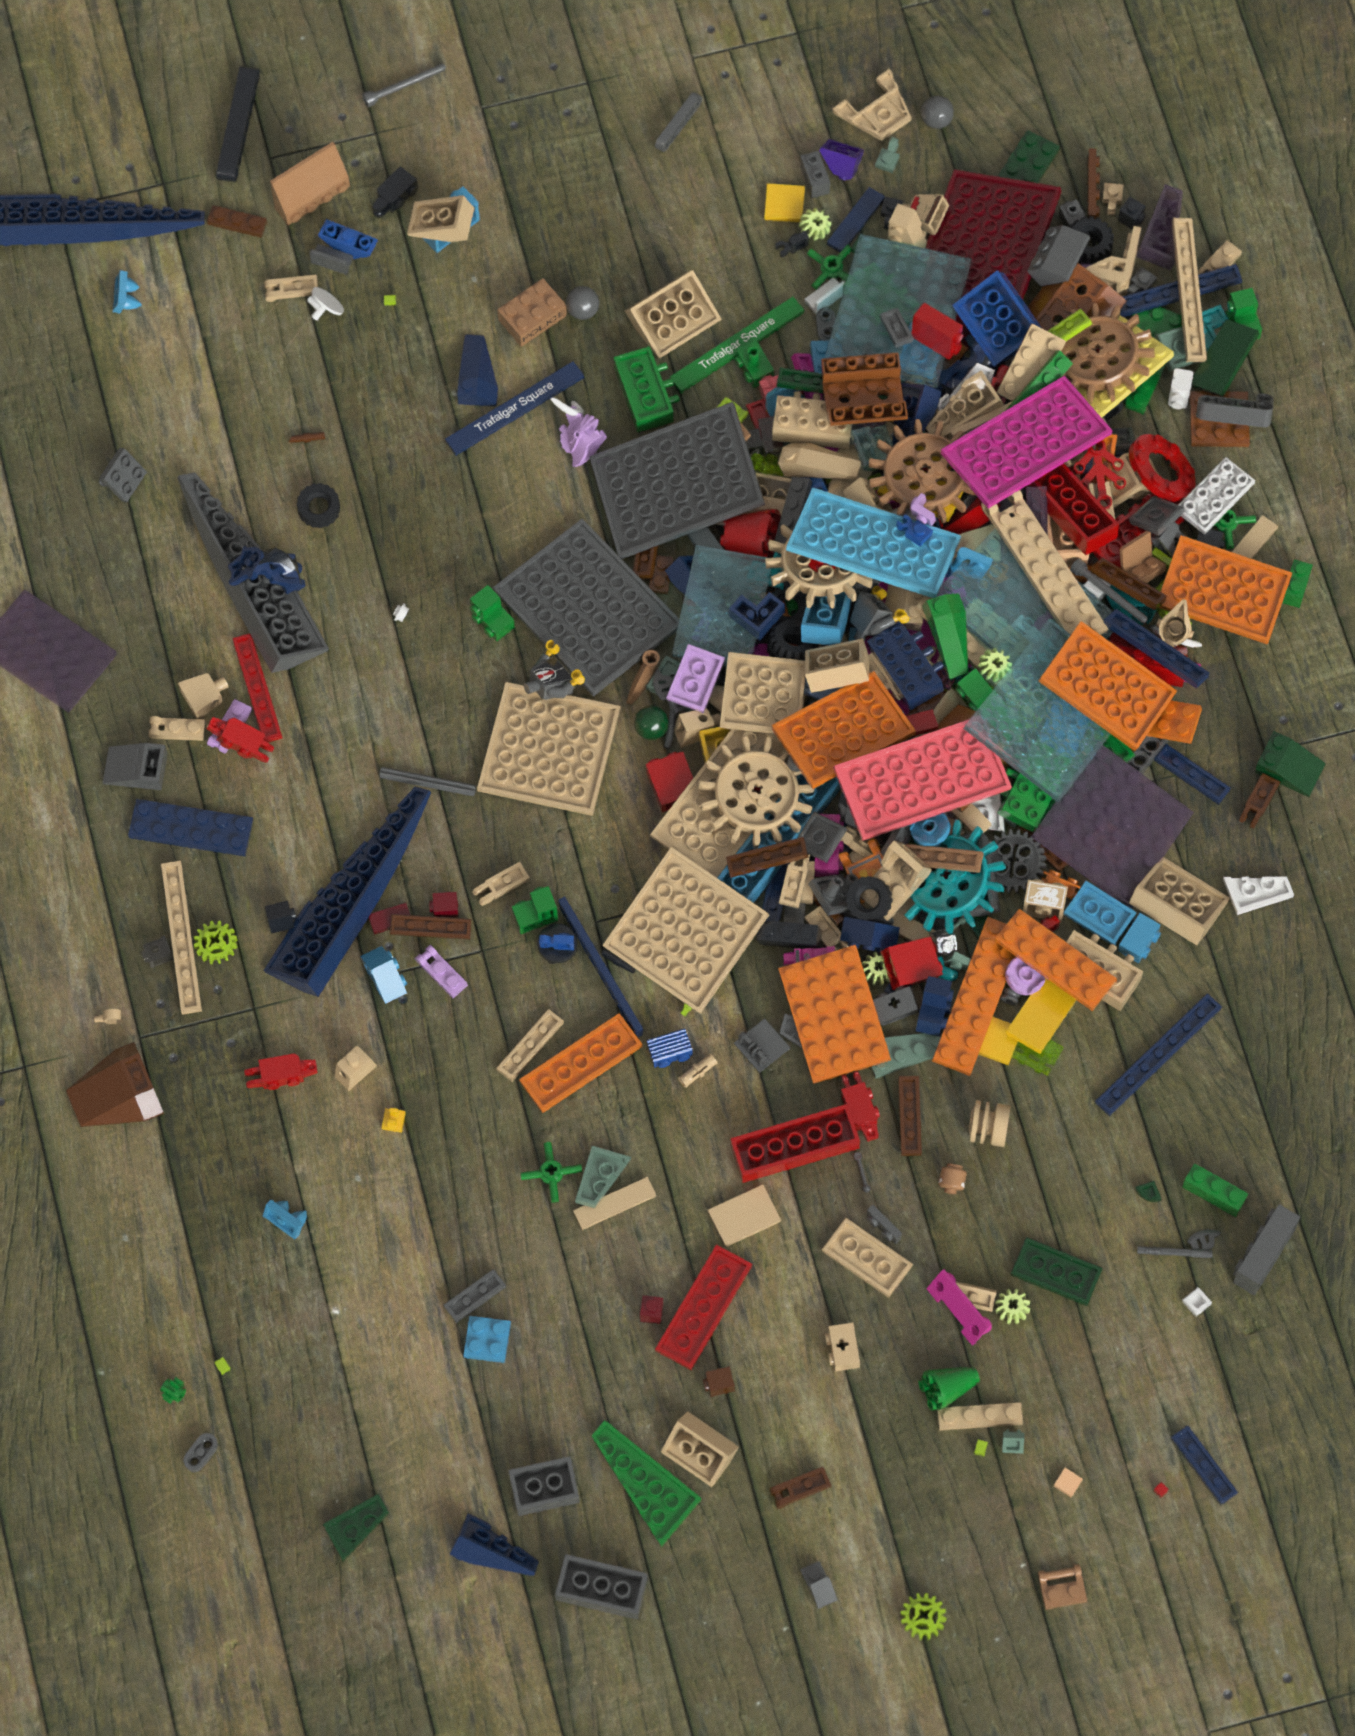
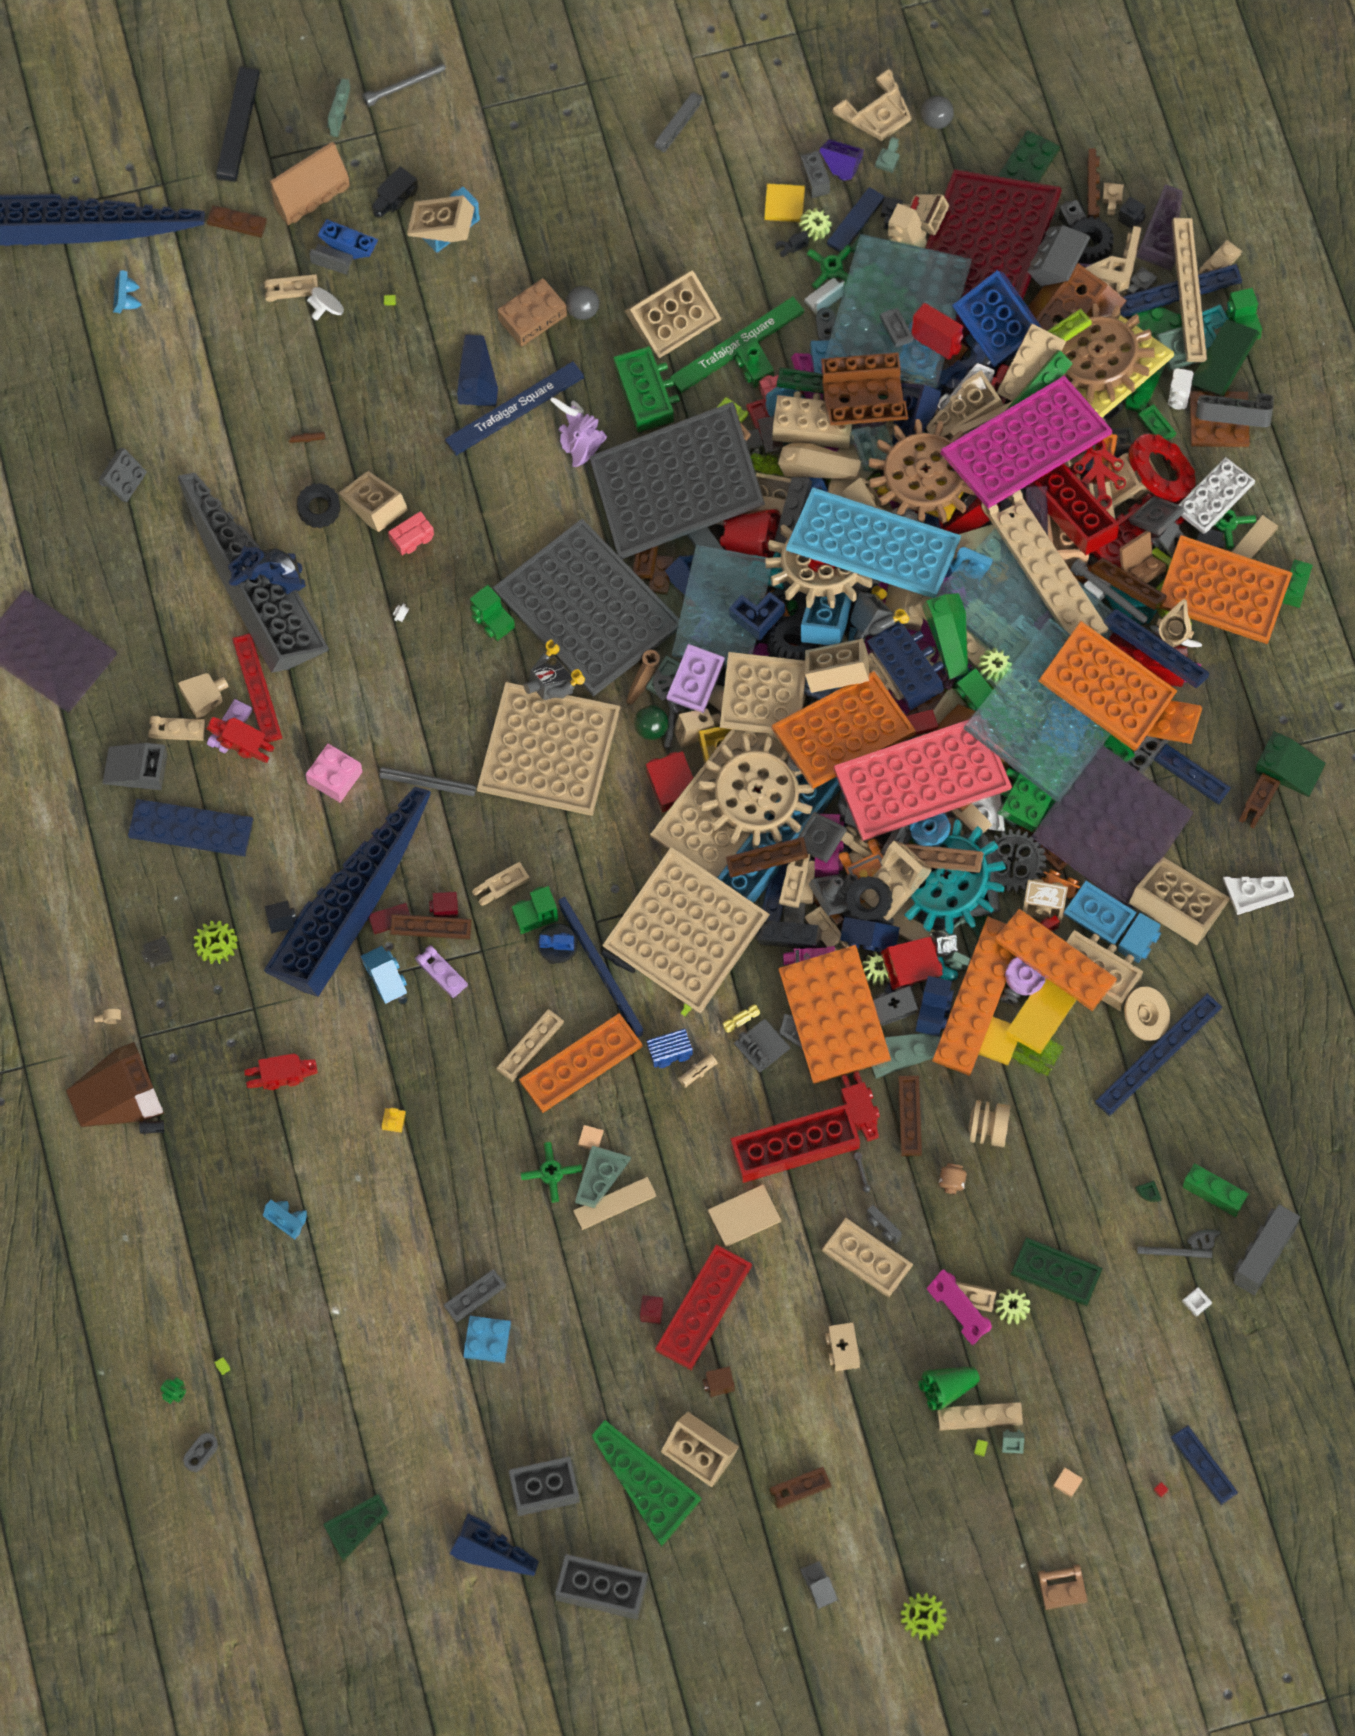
(151, 1127): none -> black pin
(181, 937): tan plate -> none
(334, 773): none -> bright pink brick
(338, 107): none -> sand green wing
(354, 1066): tan torso -> none
(374, 501): none -> tan slope
(411, 533): none -> coral brick
(590, 1137): none -> light nougat tile
(741, 1018): none -> light yellow axle
(916, 532): blue plate -> none
(921, 513): lavender bracket -> none
(1147, 1013): none -> tan hat
(1156, 423): none -> green plate

